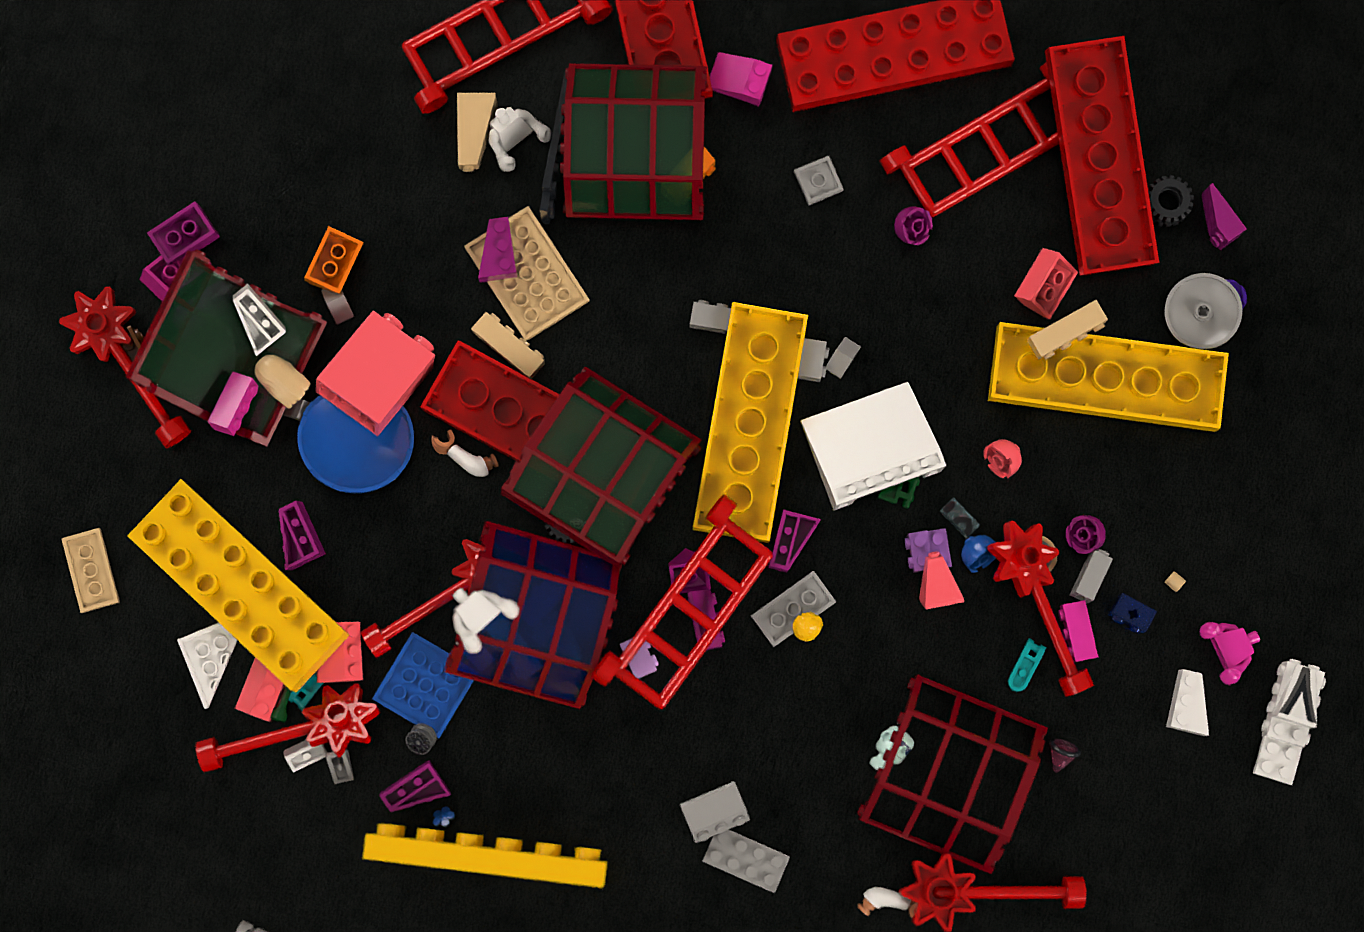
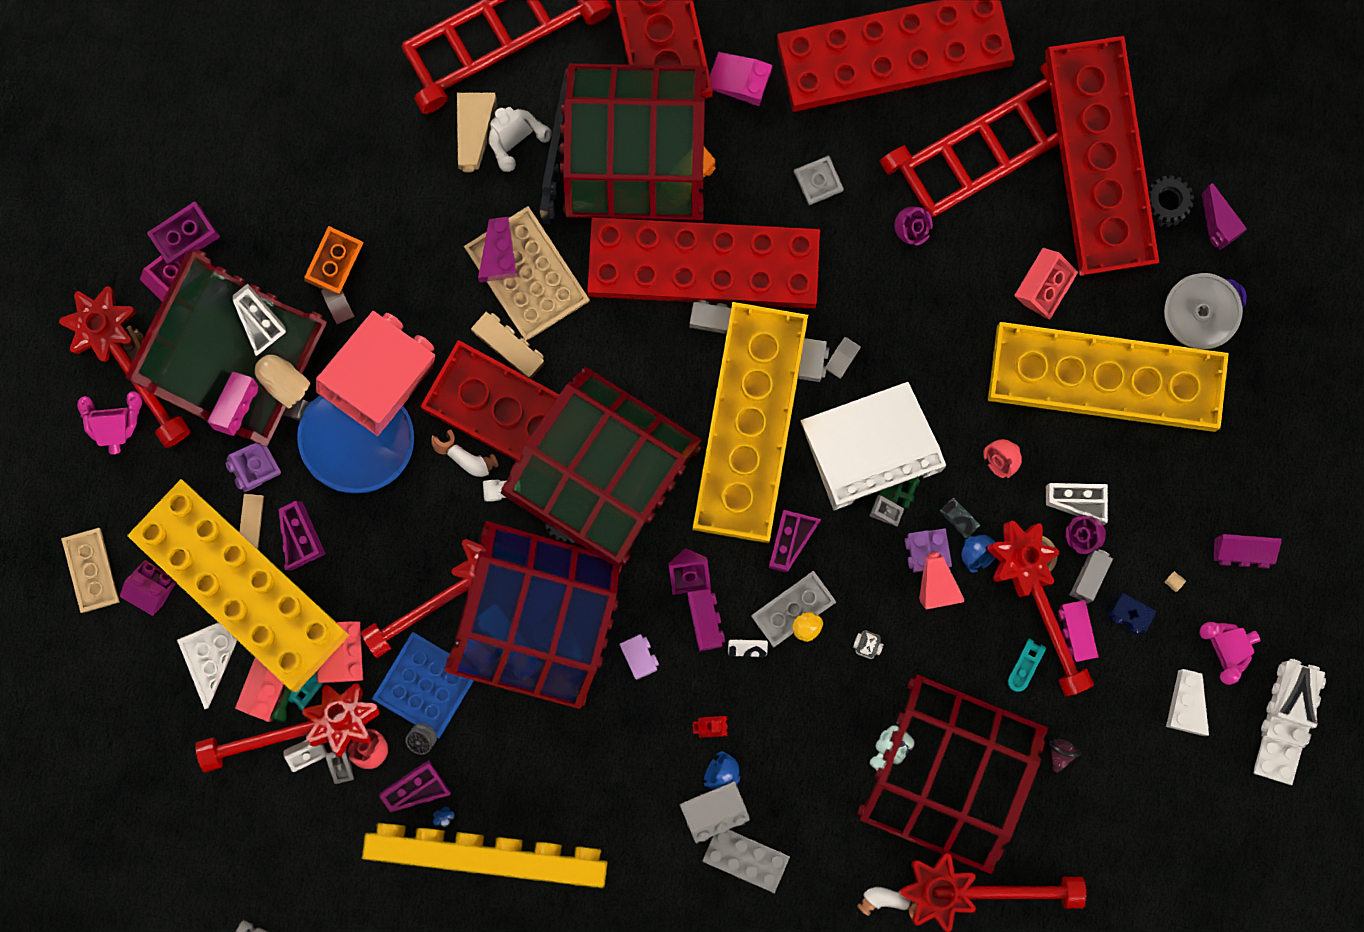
(112, 425): none -> dark pink torso
(147, 587): none -> magenta slope
(251, 518): none -> tan tile
(252, 466): none -> medium lavender plate
(371, 754): none -> coral cylinder
(476, 612): white torso -> none
(492, 490): none -> white piece
(613, 665): red fence -> none
(703, 262): none -> red plate
(710, 727): none -> red hips
(722, 771): none -> blue cylinder
(753, 648): none -> white slope
(868, 644): none -> head
(886, 511): none -> light grey slope
(1067, 329): tan brick -> none
(1079, 499): none -> white wedge
(1246, 550): none -> magenta slope

